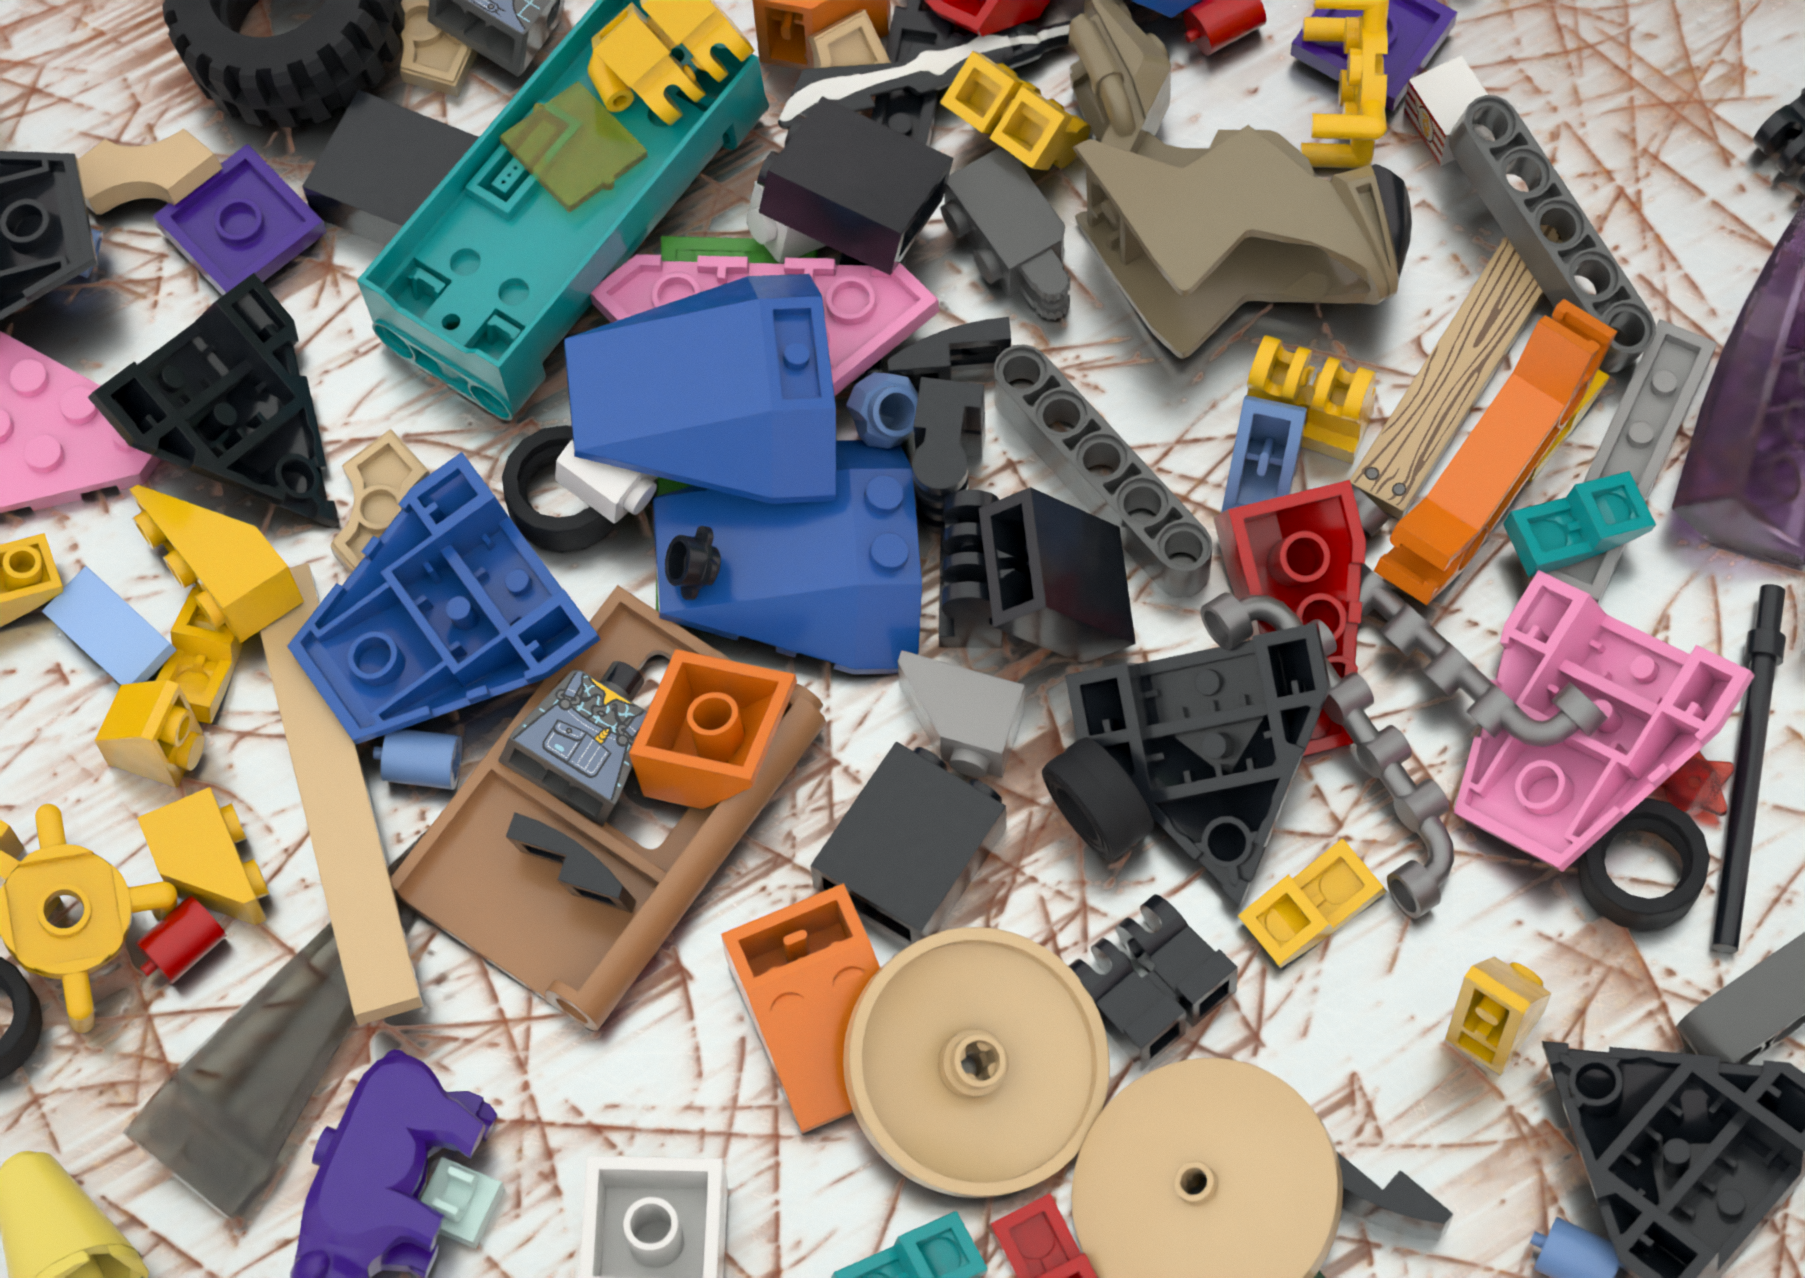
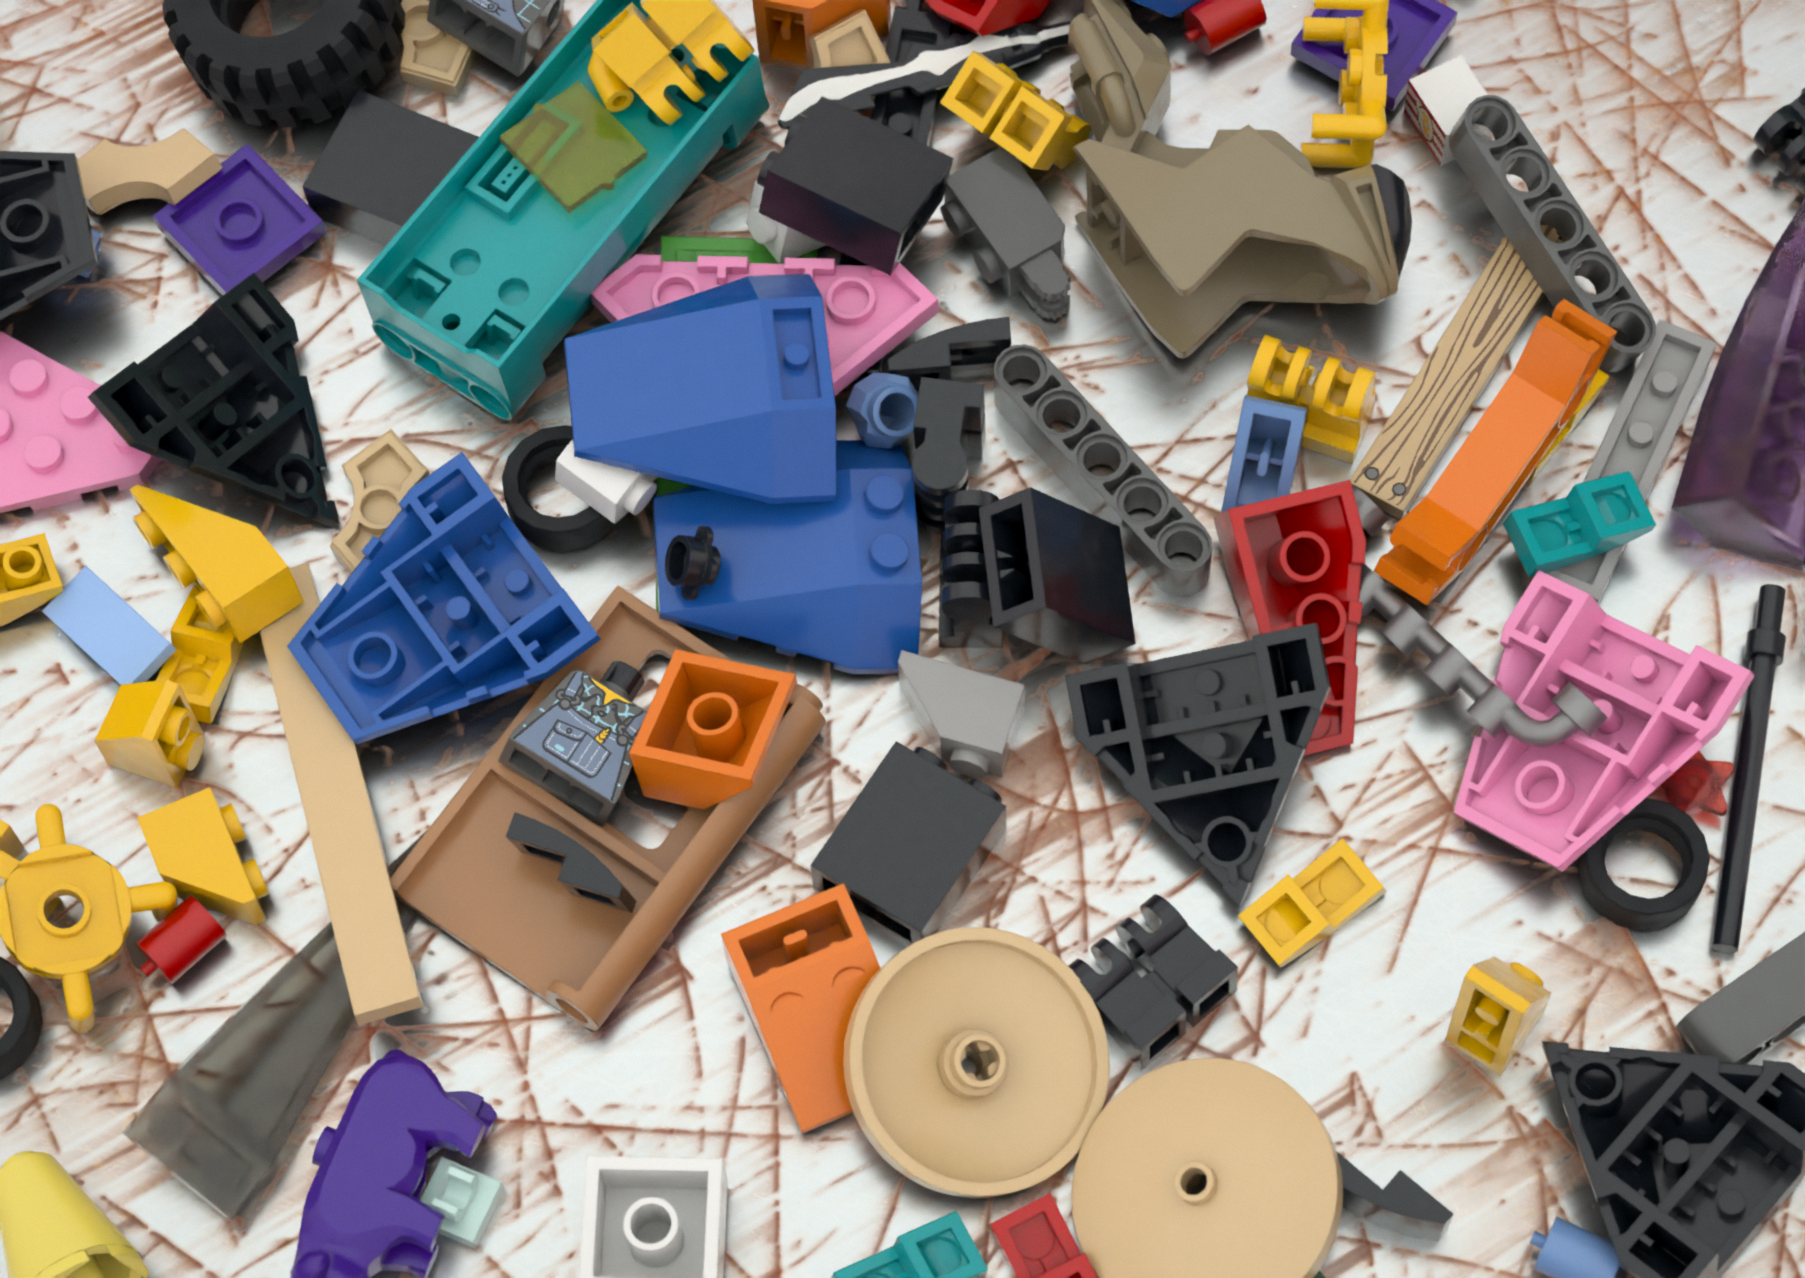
(420, 758): medium blue piece -> none
(1098, 798): black tyre -> none
(1380, 753): flat silver bar -> none

